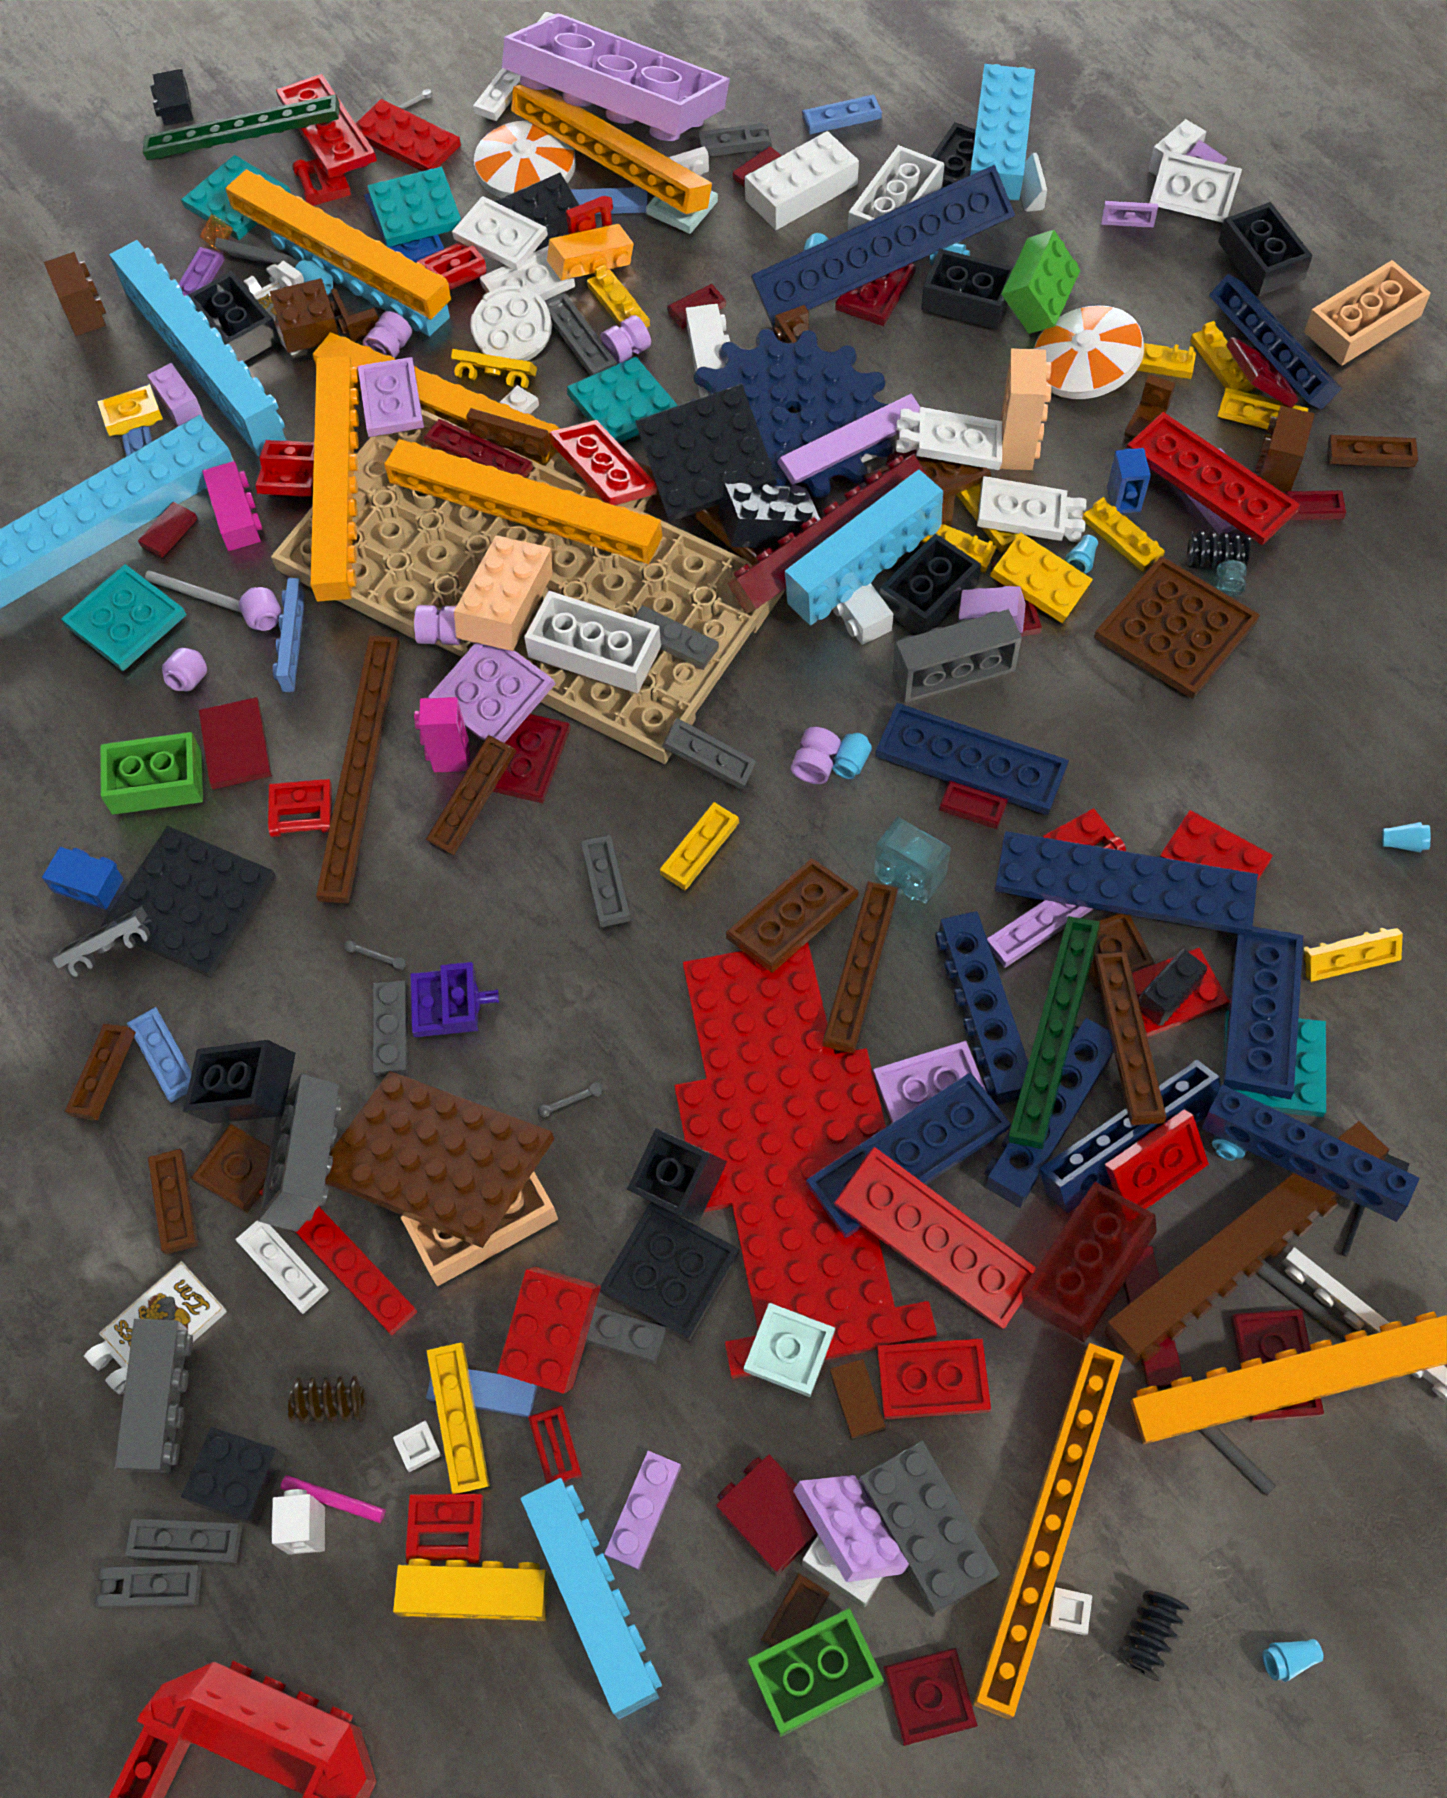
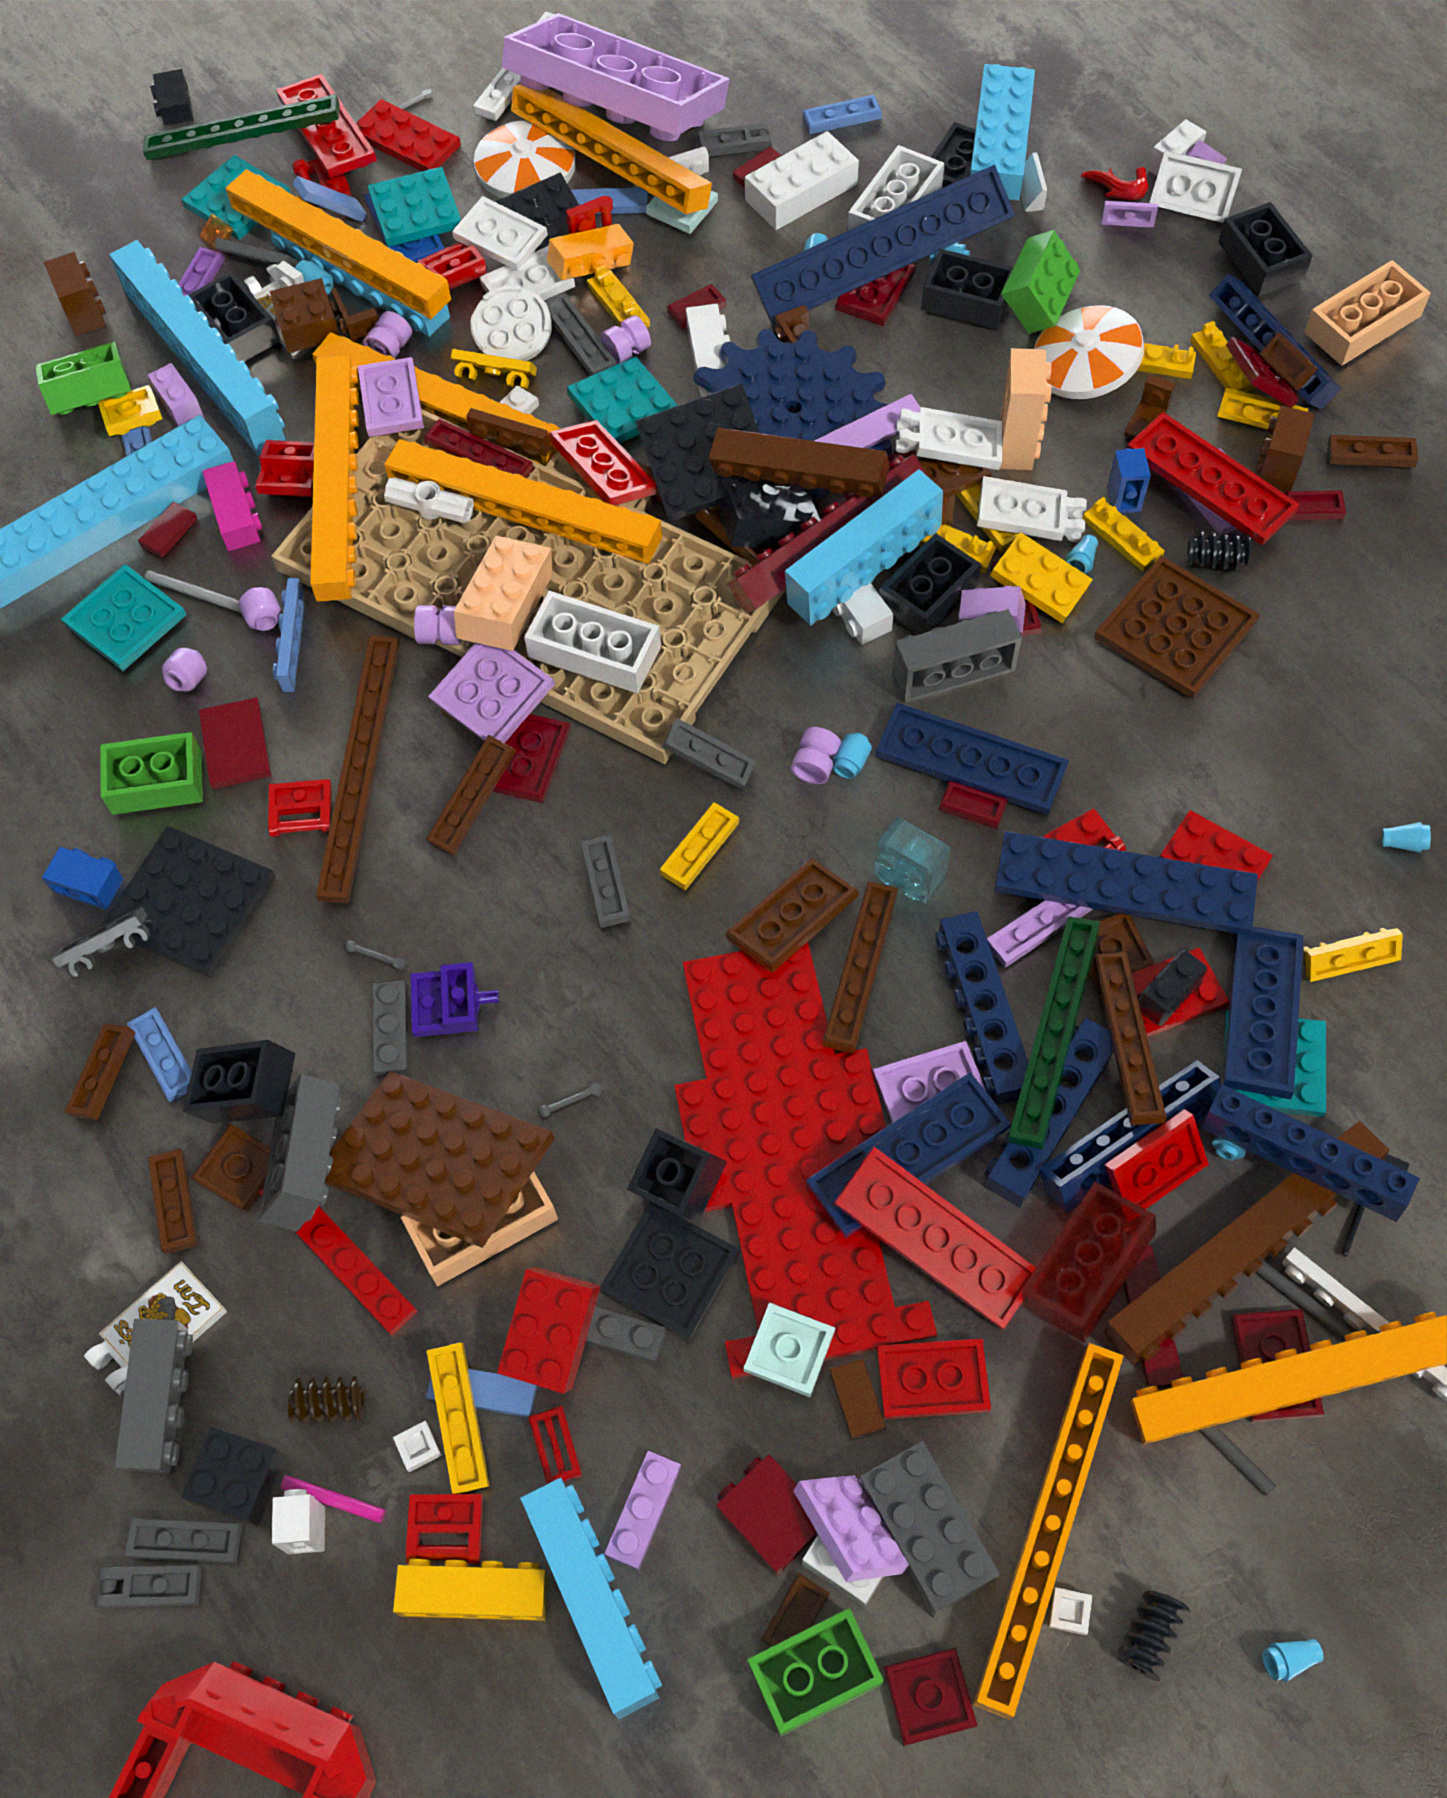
(83, 378): none -> bright green brick
(282, 1265): white plate -> none
(329, 199): none -> medium blue tile
(429, 500): none -> white piece
(443, 734): dark pink brick -> none
(680, 639): dark grey plate -> none
(799, 462): none -> reddish brown brick
(1120, 189): none -> red piece
(1231, 577): clear light blue wheel -> none
(1288, 361): none -> reddish brown tile

